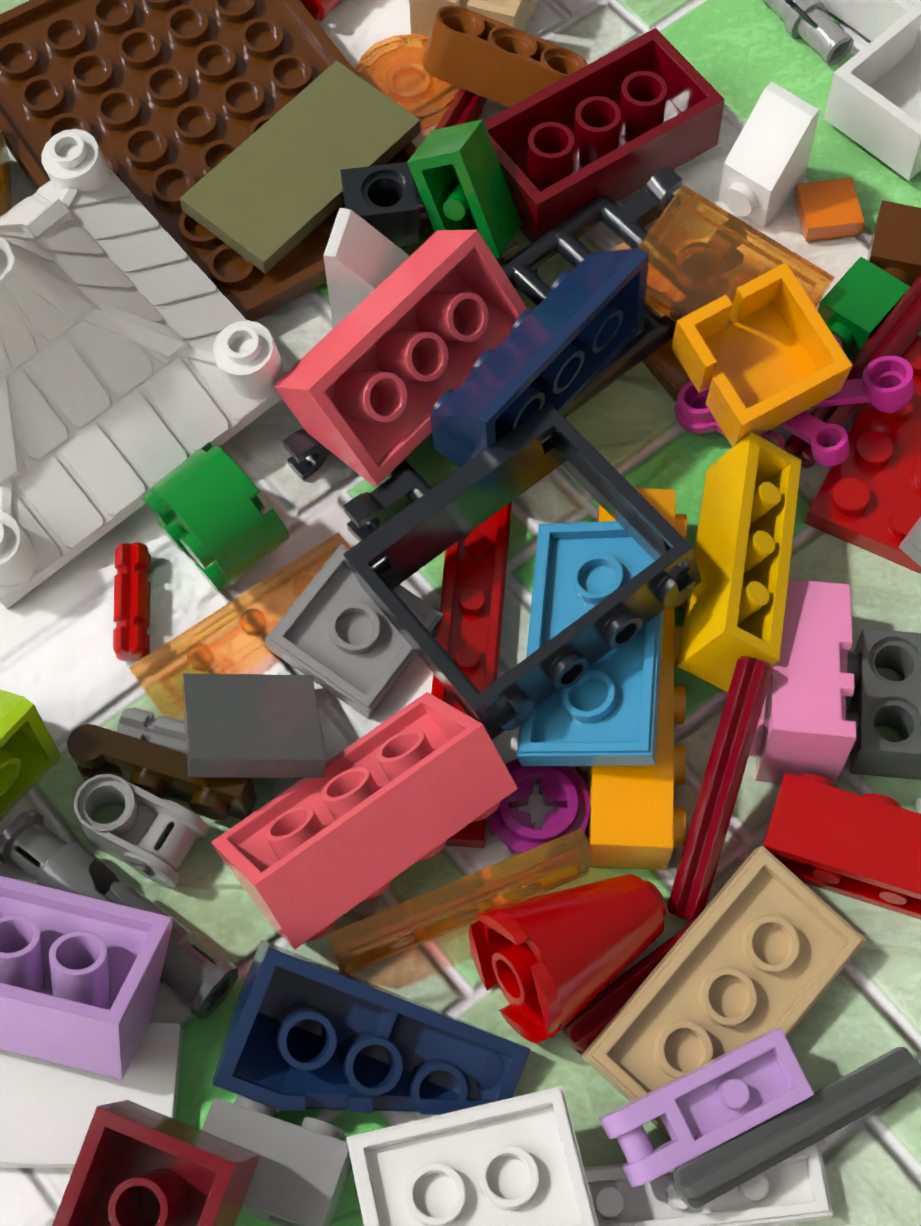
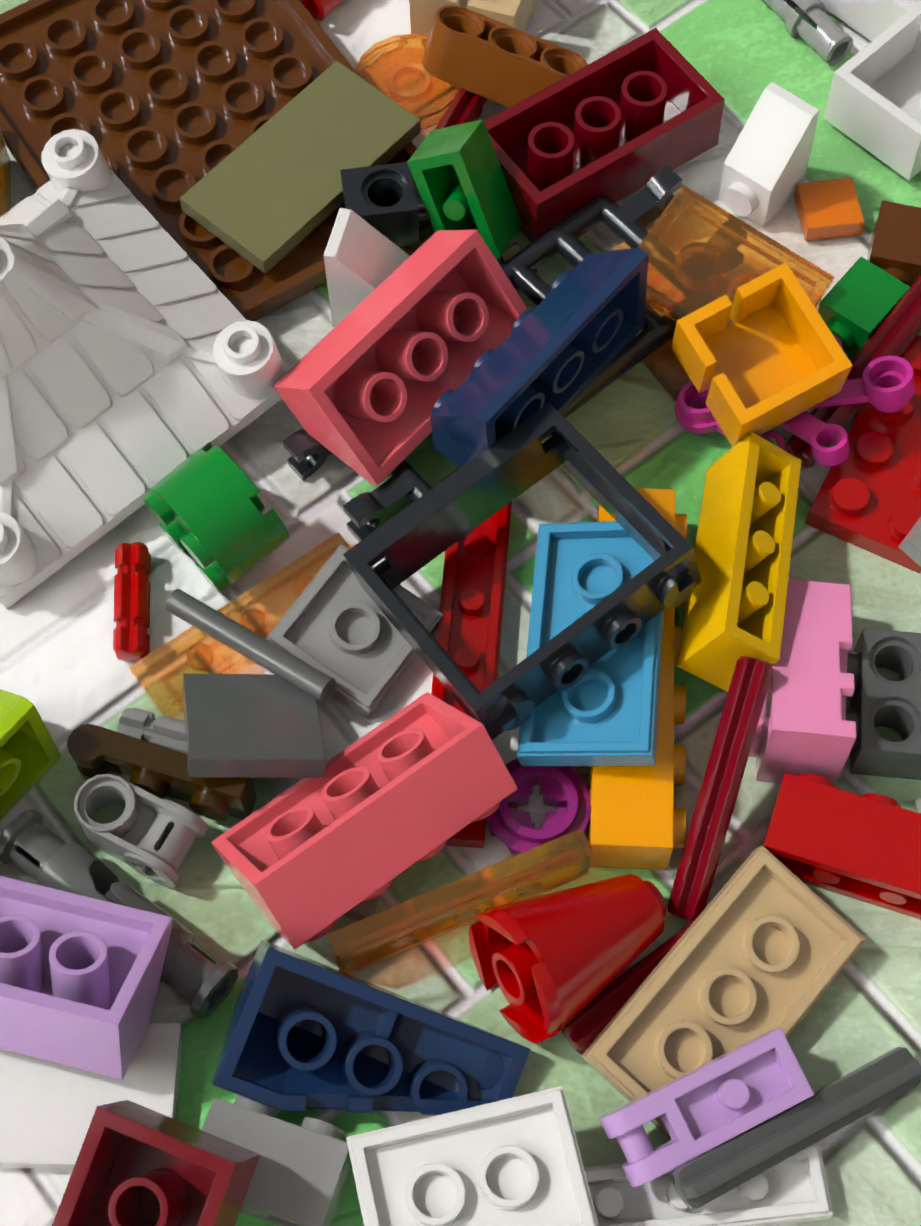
(250, 645): none -> dark grey bar

